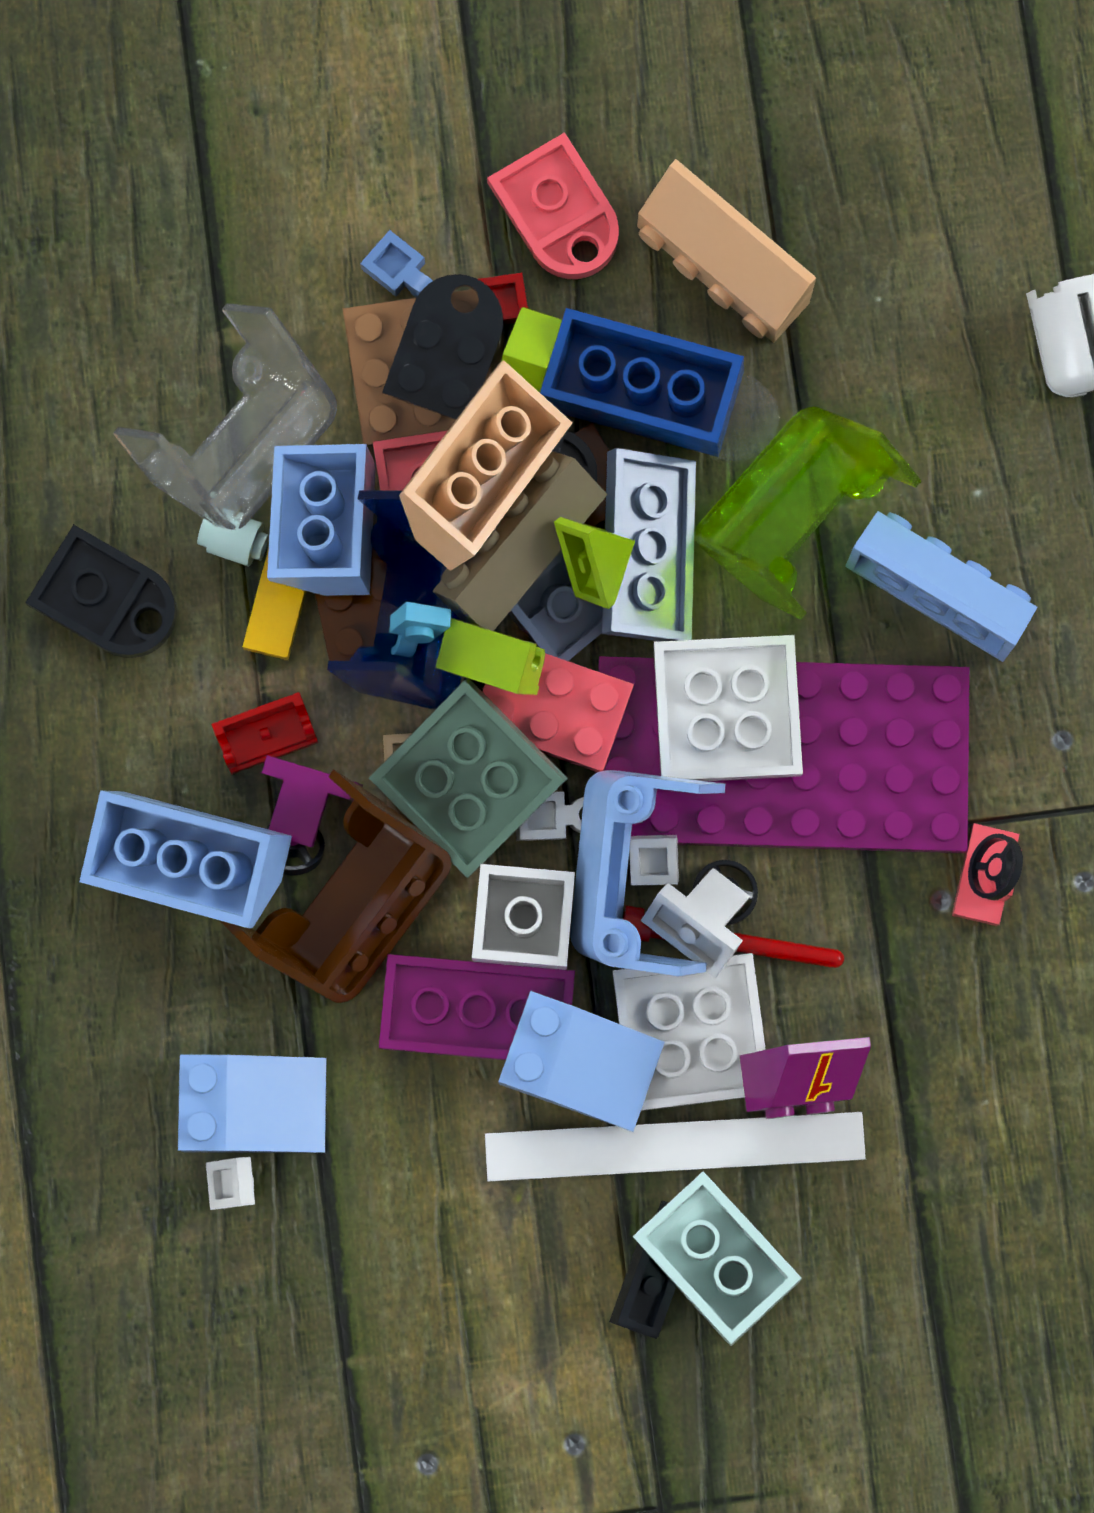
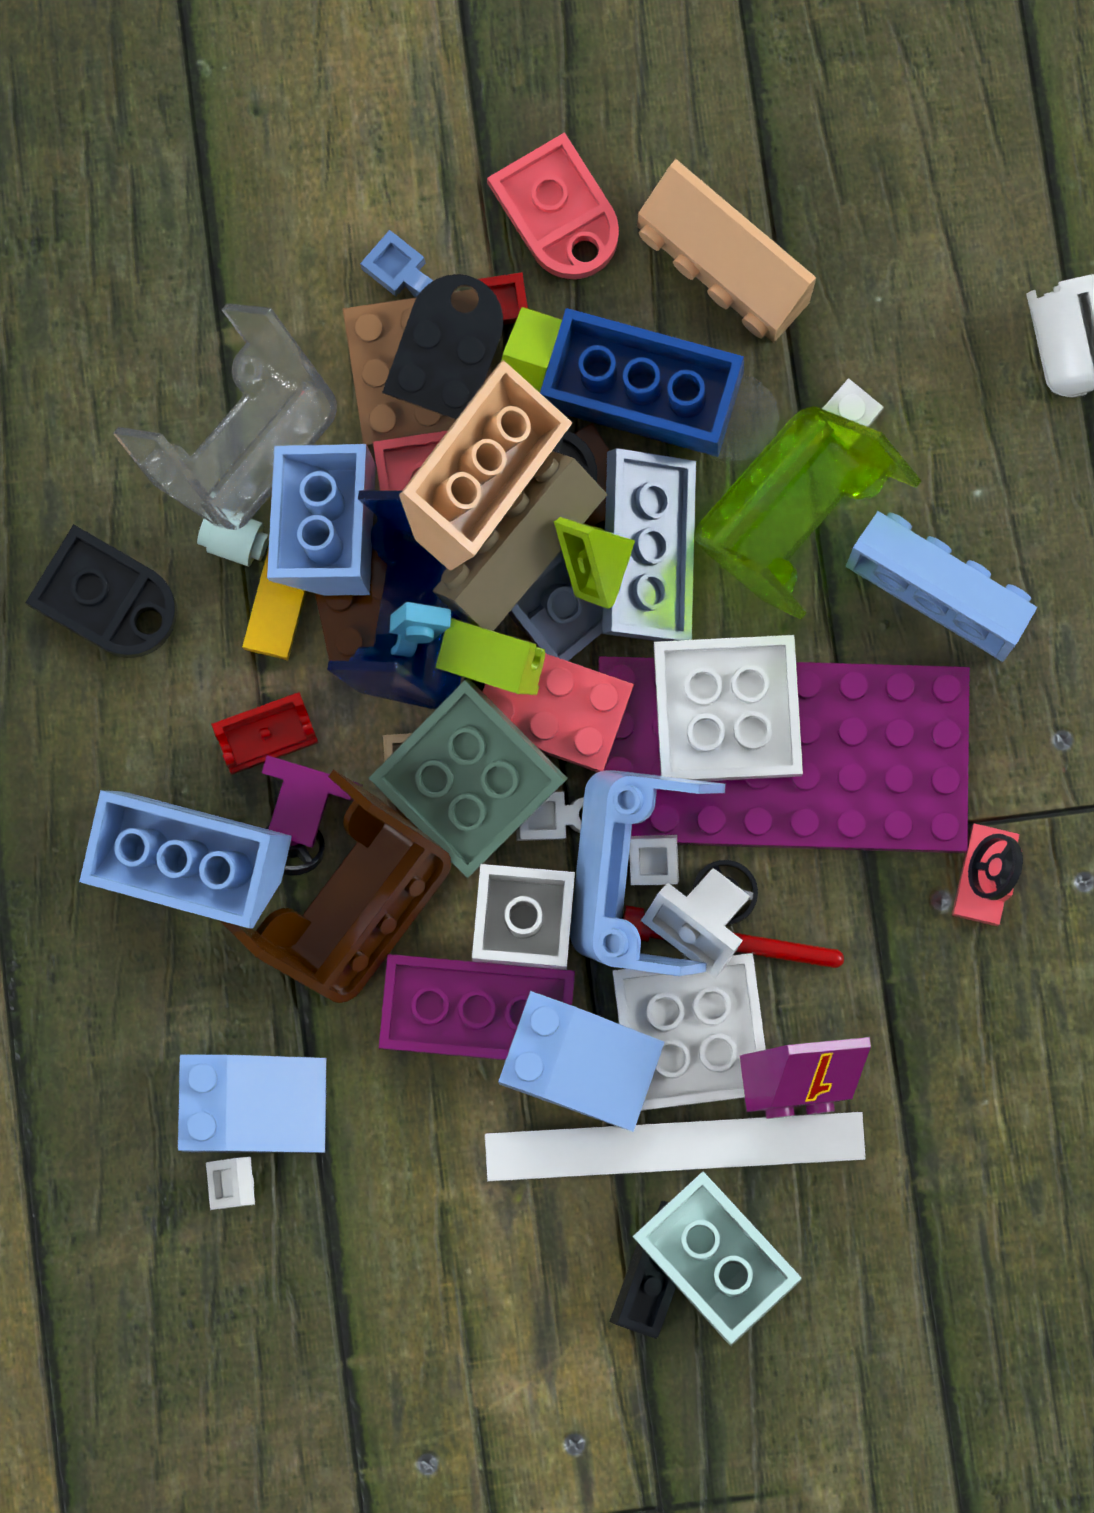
(854, 404): none -> white plate

